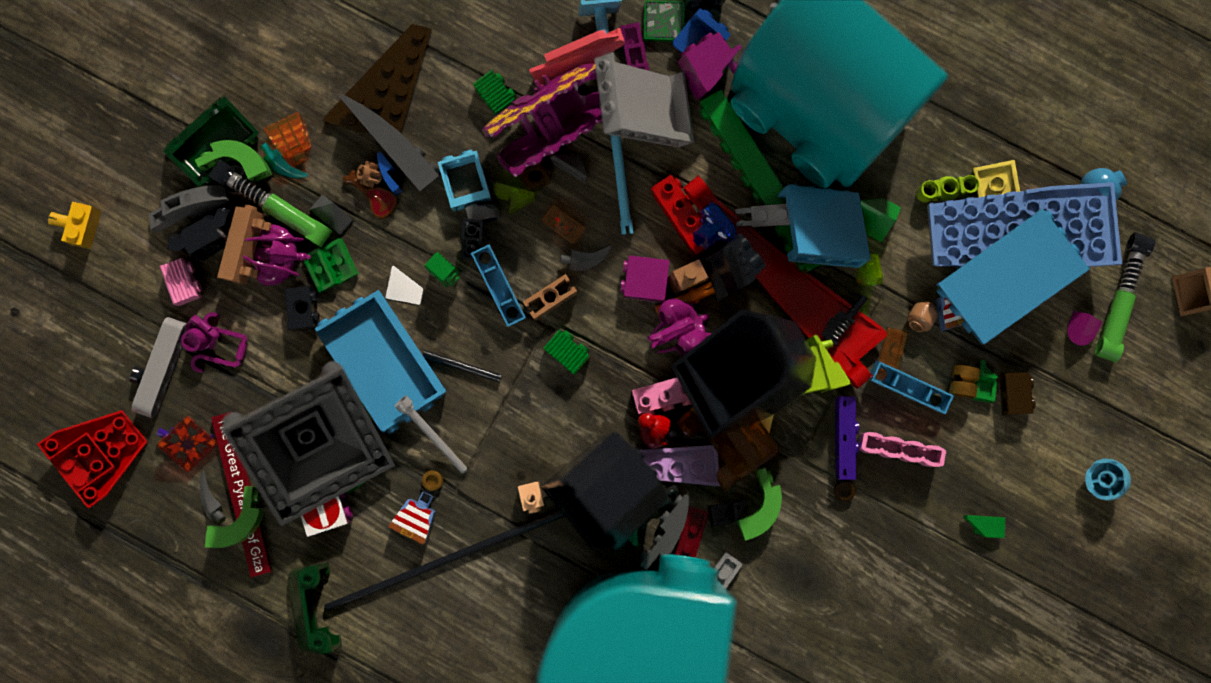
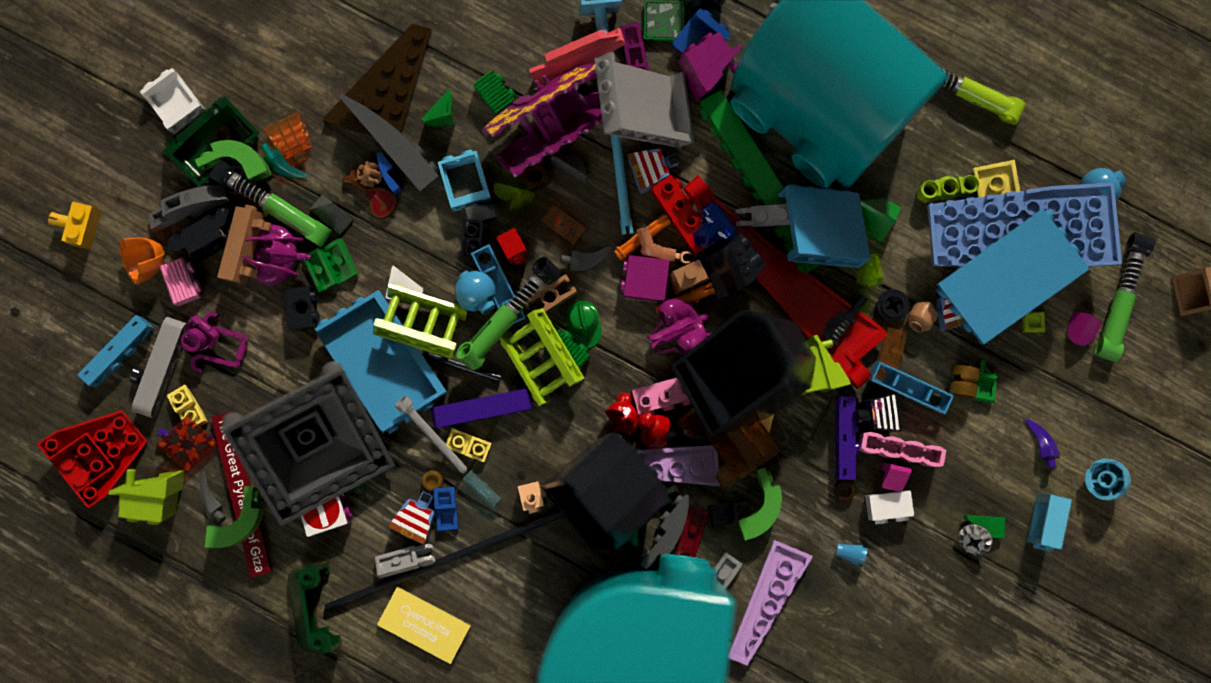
(123, 344): none -> dark azure piece
(141, 258): none -> orange hair
(149, 498): none -> lime piece
(172, 100): none -> white panel
(185, 404): none -> light yellow slope
(225, 132): none -> dark brown tile
(403, 560): none -> light grey hinge
(421, 340): none -> lime fence
(424, 625): none -> light yellow tile
(441, 113): none -> green slope
(442, 270): green brick -> none
(446, 509): none -> blue slope
(468, 445): none -> light yellow slope
(474, 352): none -> piece
(475, 291): none -> dark azure brick
(481, 408): none -> dark purple beam
(481, 488): none -> clear light blue pin
(513, 247): none -> red brick
(559, 356): none -> lime fence
(584, 323): none -> green piece
(623, 414): none -> red piece
(634, 243): none -> orange axle
(650, 167): none -> torso
(652, 250): none -> nougat arm
(775, 583): none -> lavender wing
(852, 553): none -> dark azure cone
(879, 414): none -> black torso
(889, 506): none -> white brick
(894, 296): none -> black gear
(895, 477): none -> dark pink slope
(977, 532): none -> light grey gear
(1006, 107): none -> lime piece
(1016, 393): dark brown brick -> none
(1034, 322): none -> lime tile
(1047, 445): none -> dark purple bar
(1048, 522): none -> medium azure window

